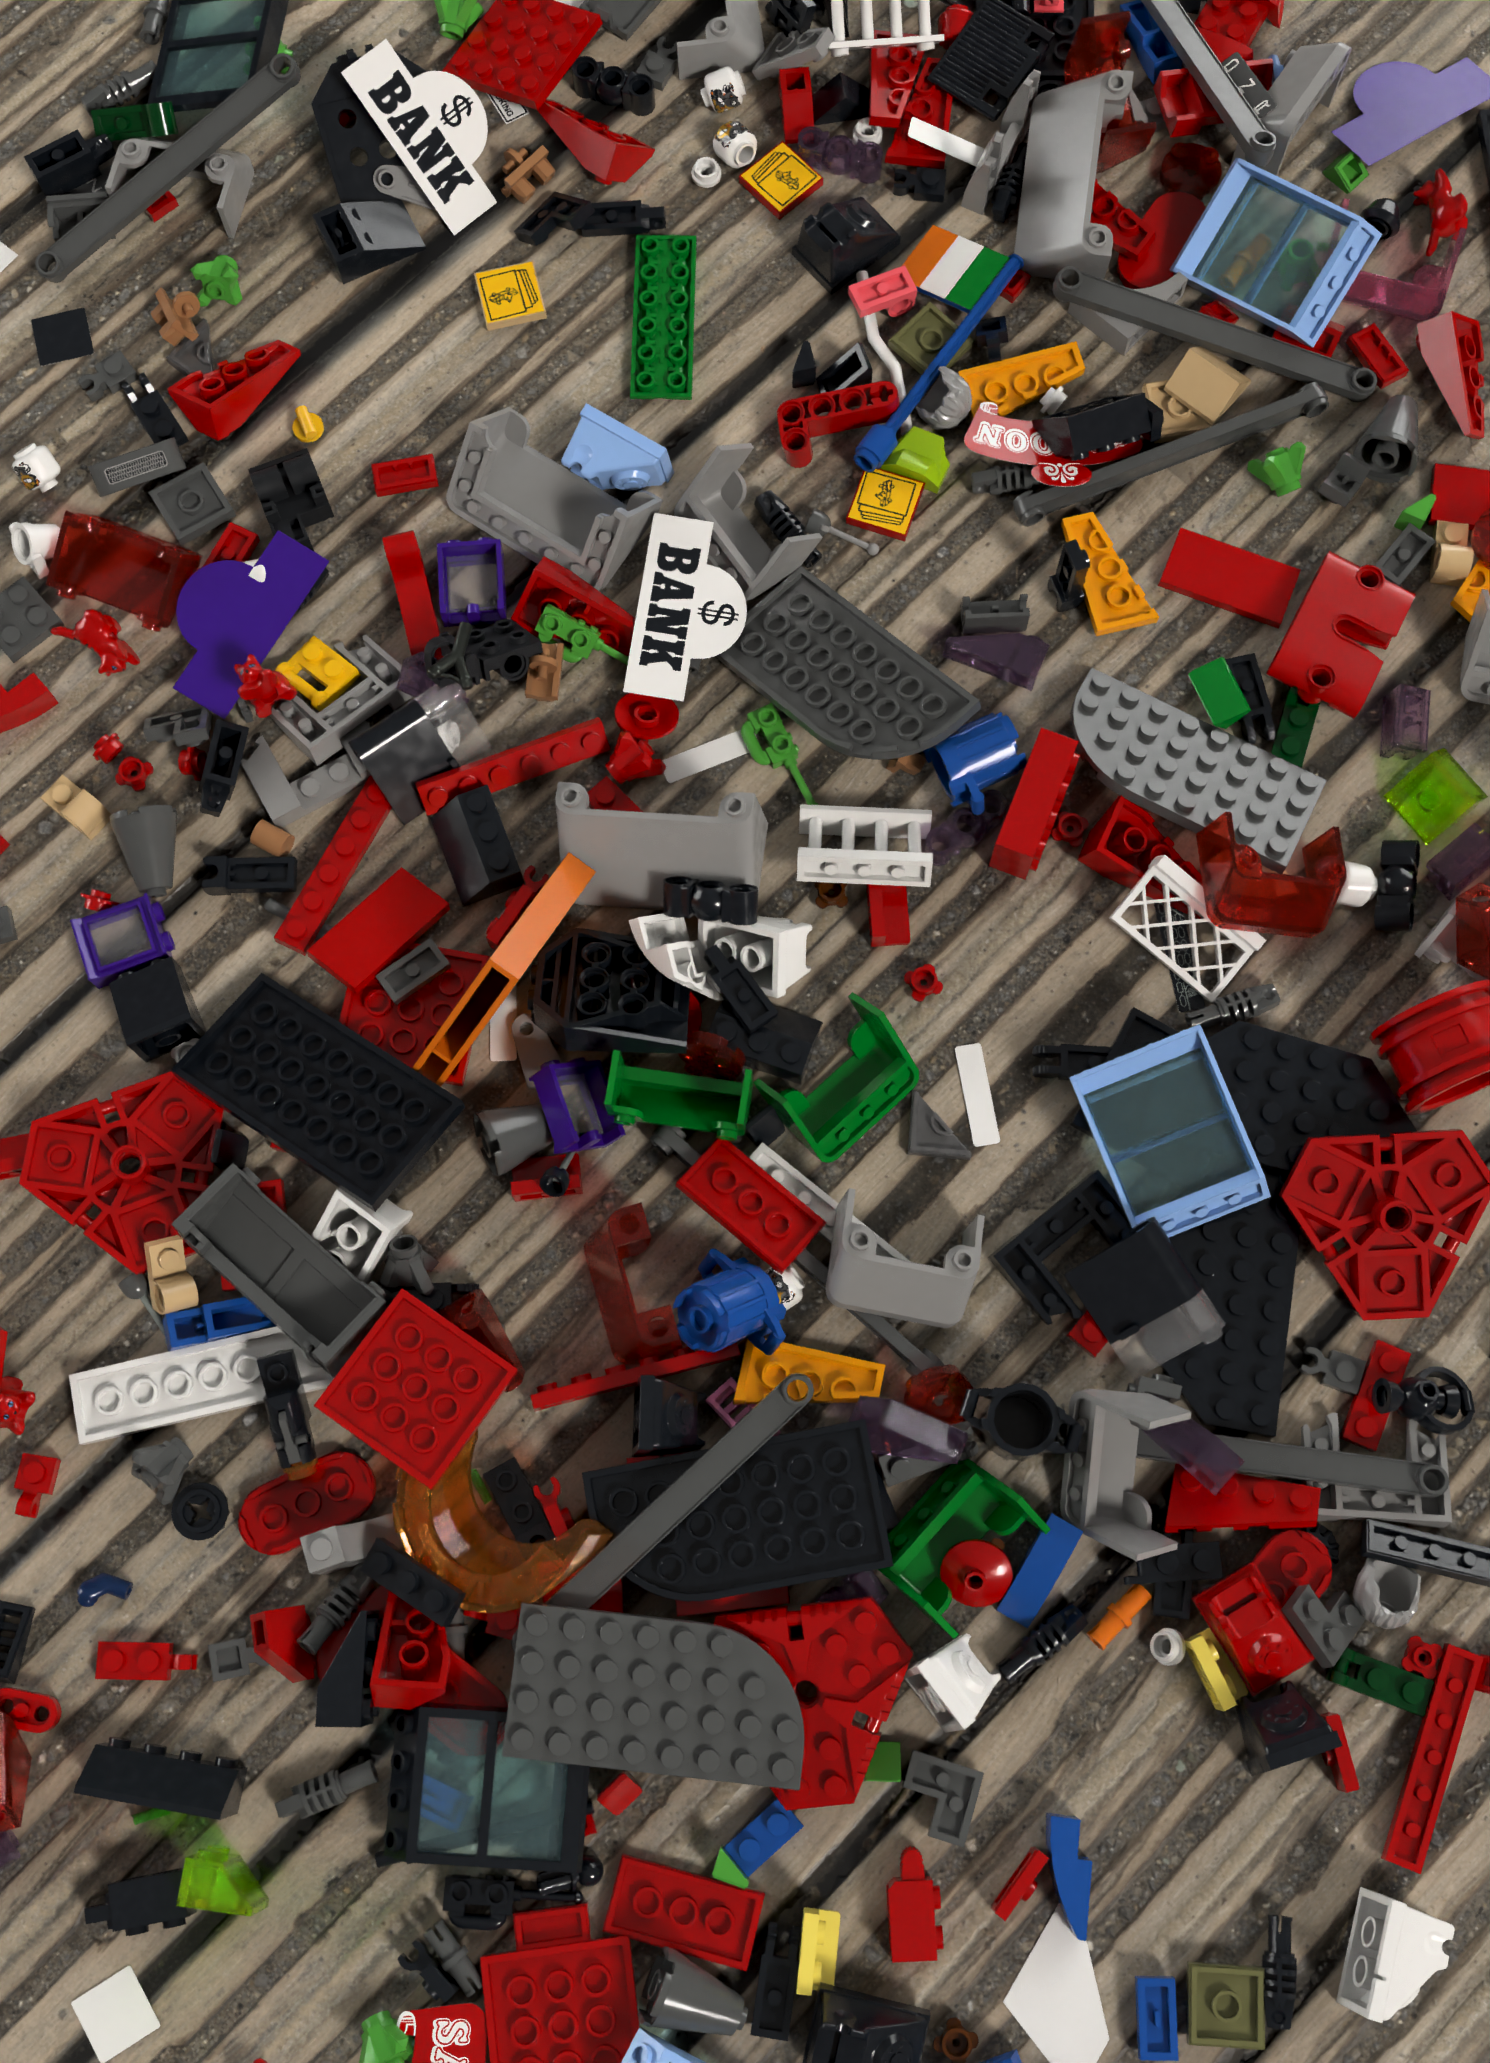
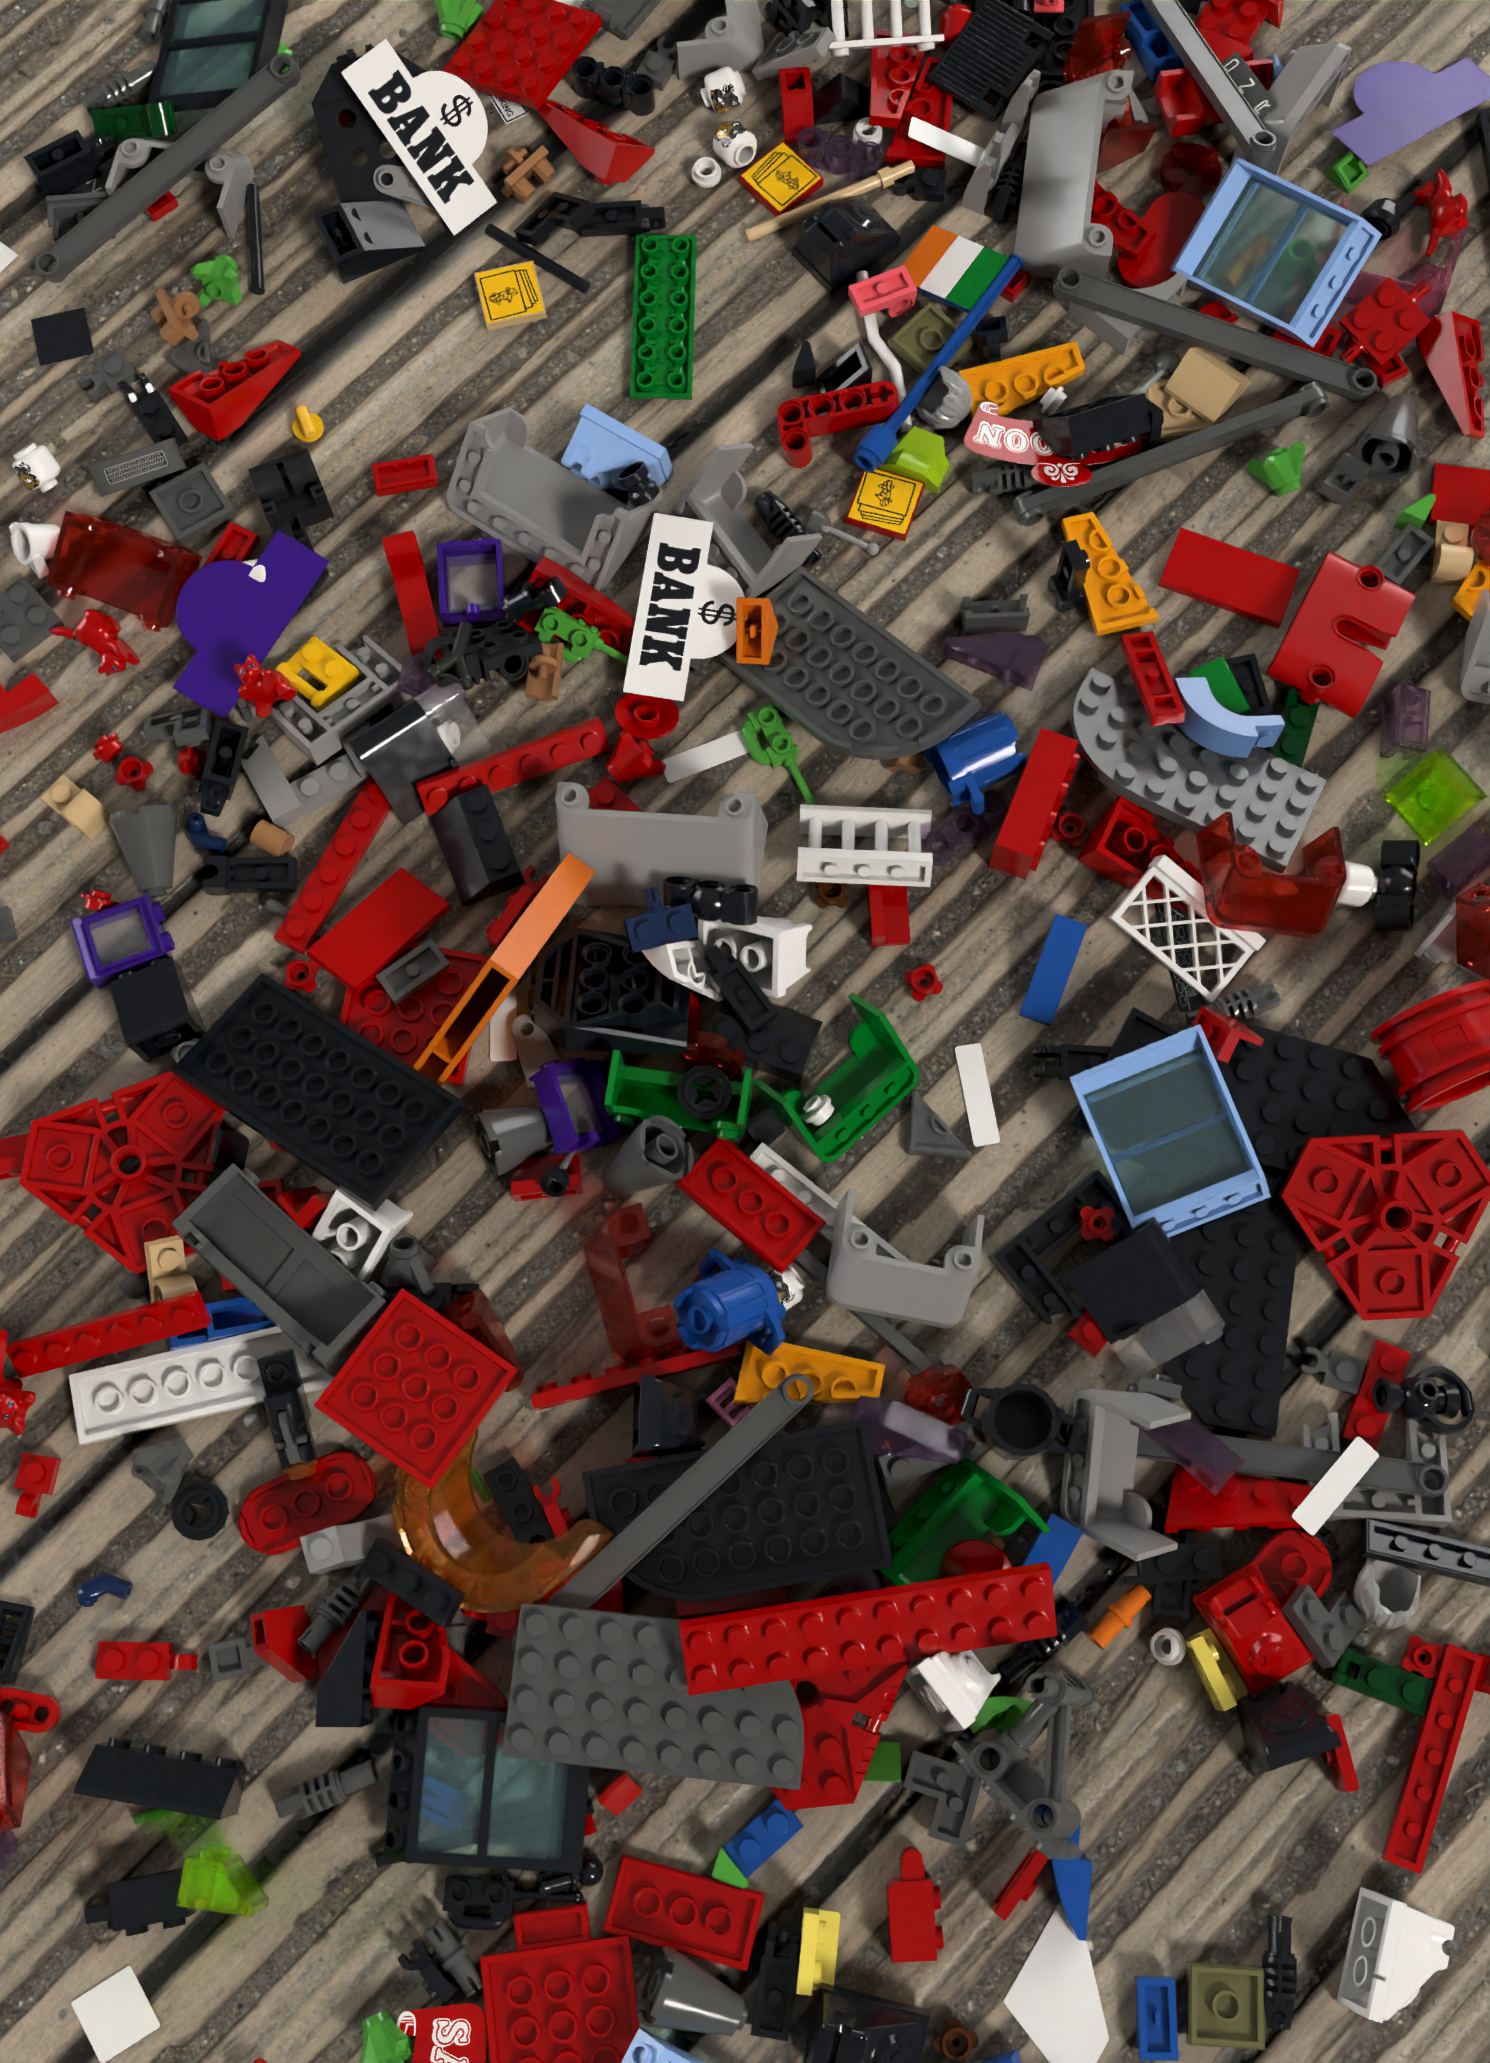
(108, 1334): none -> red plate
(200, 835): none -> dark blue arm
(255, 239): none -> black bar
(297, 967): none -> red plate
(305, 1205): none -> red panel
(533, 598): none -> black connector
(538, 258): none -> black bar
(639, 485): none -> black wheel
(649, 1158): none -> dark grey cone
(659, 924): none -> dark blue plate
(703, 1076): none -> black gear
(755, 630): none -> orange slope
(817, 1110): none -> white plate
(868, 1628): none -> red plate
(883, 178): none -> tan bar
(999, 1713): none -> bright green slope
(1008, 1777): none -> dark grey plate
(1053, 970): none -> blue slope
(1089, 1230): none -> red plate
(1152, 678): none -> red hinge
(1163, 365): none -> dark grey hinge
(1219, 728): none -> medium blue arch
(1223, 1032): none -> red panel
(1335, 1485): none -> white sticker
(1385, 322): none -> red plate

